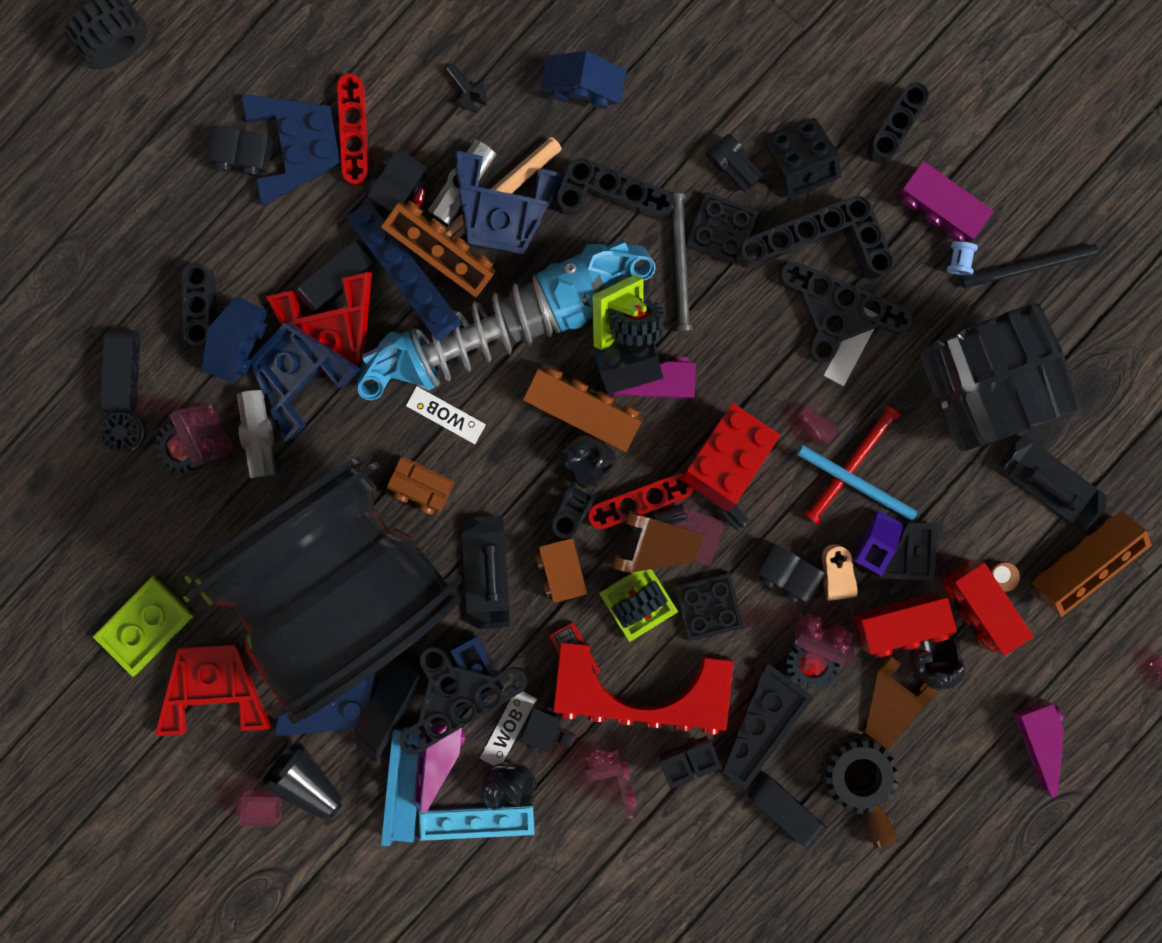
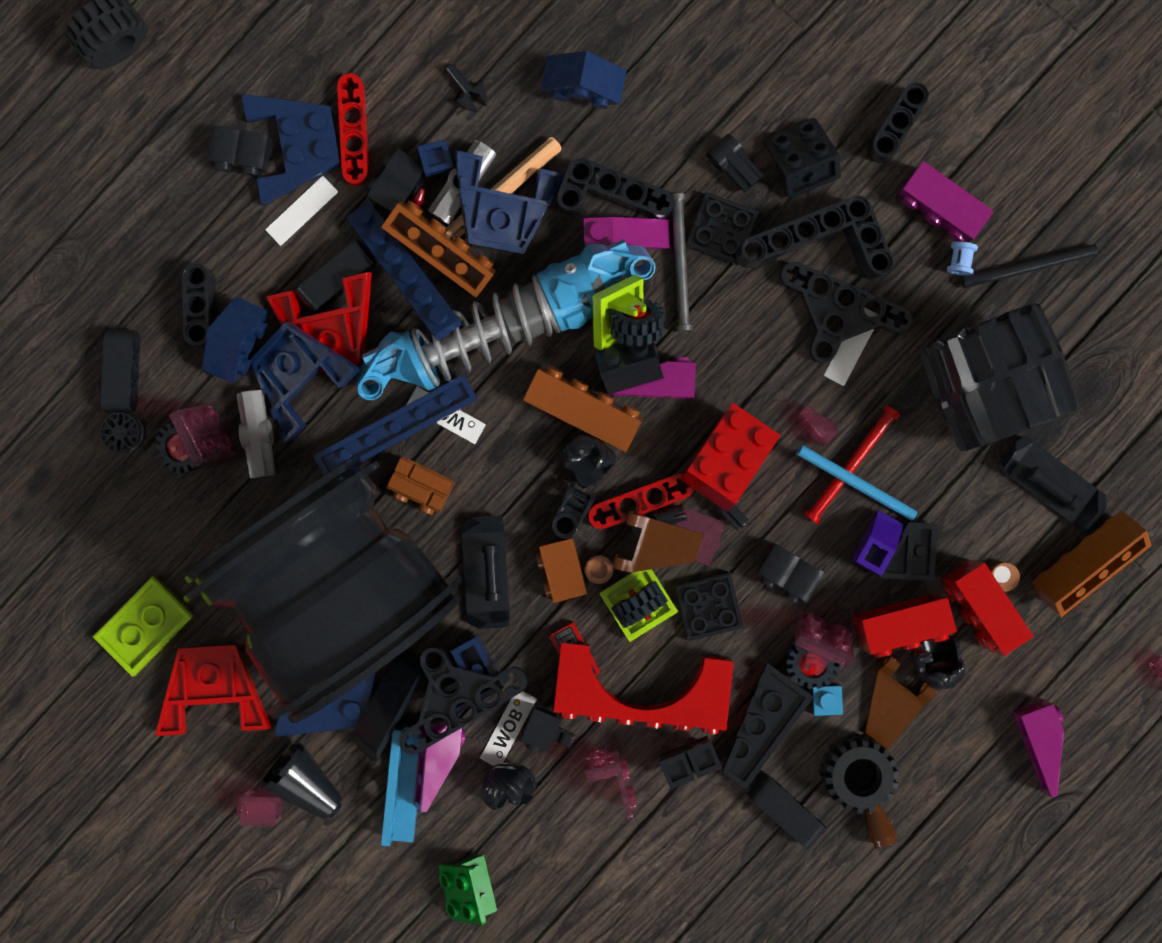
(301, 210): none -> white sticker
(399, 425): none -> dark blue plate
(435, 158): none -> dark blue panel
(467, 890): none -> green bracket
(476, 822): medium azure tile -> none
(599, 569): none -> nougat tile
(648, 233): none -> magenta slope
(827, 700): none -> dark azure plate
(838, 579): light nougat piece -> none

